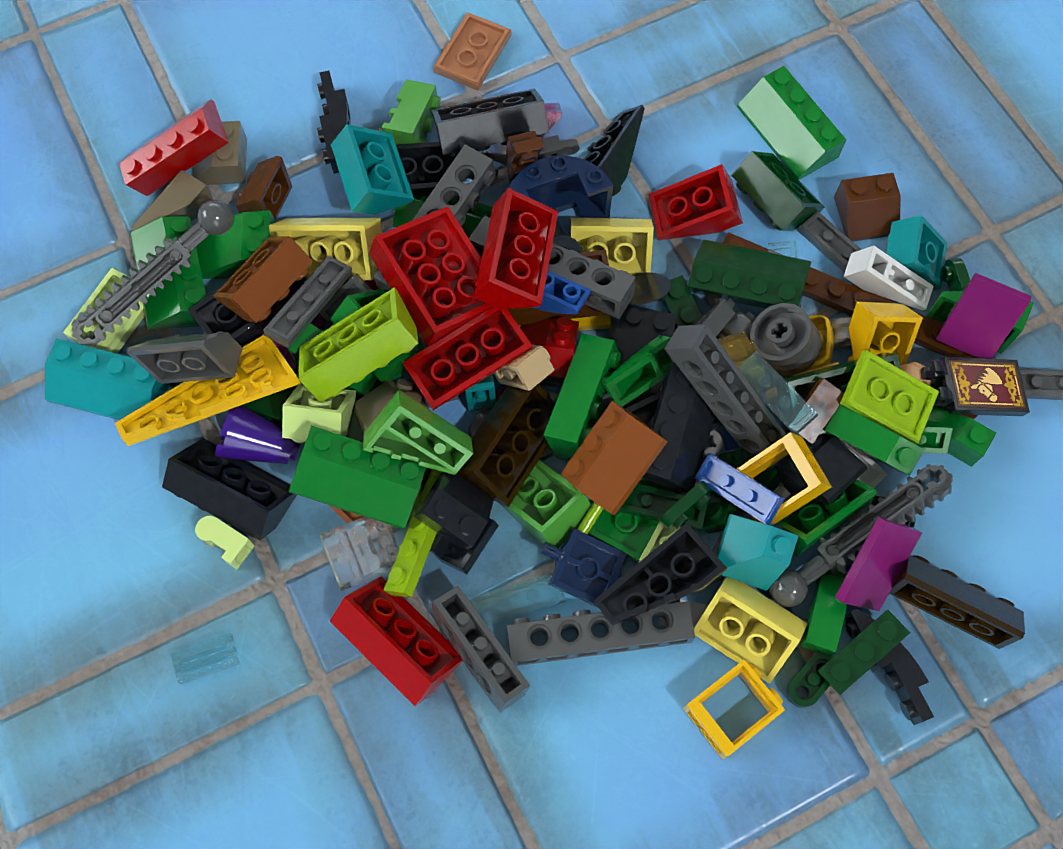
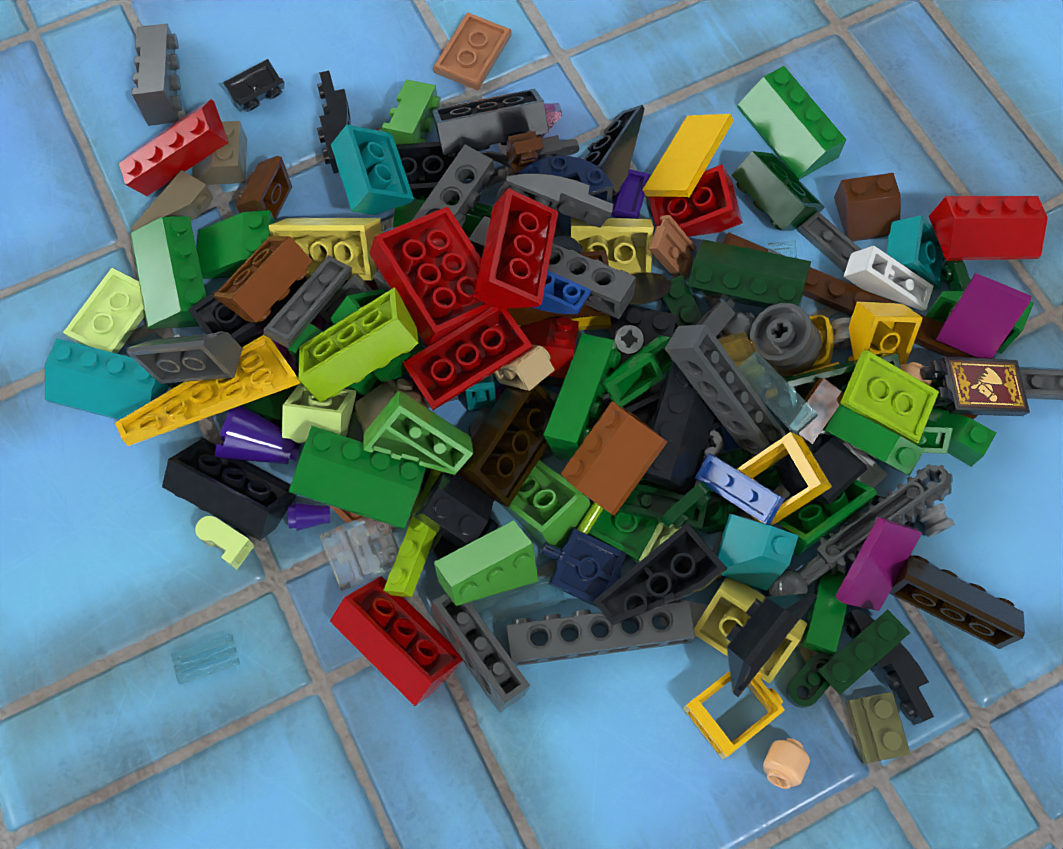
(157, 75): none -> dark grey wedge
(213, 218): dark grey gear -> none
(254, 85): none -> black bracket
(307, 515): none -> dark purple cone
(488, 565): none -> bright green wedge
(561, 195): none -> dark grey slope
(624, 338): none -> light grey wheel
(631, 196): none -> dark purple tile
(672, 247): none -> nougat plate
(688, 155): none -> yellow tile
(762, 634): none -> black wedge
(786, 763): none -> light nougat head
(878, 727): none -> olive plate
(935, 520): none -> light grey wheel
(990, 227): none -> red slope

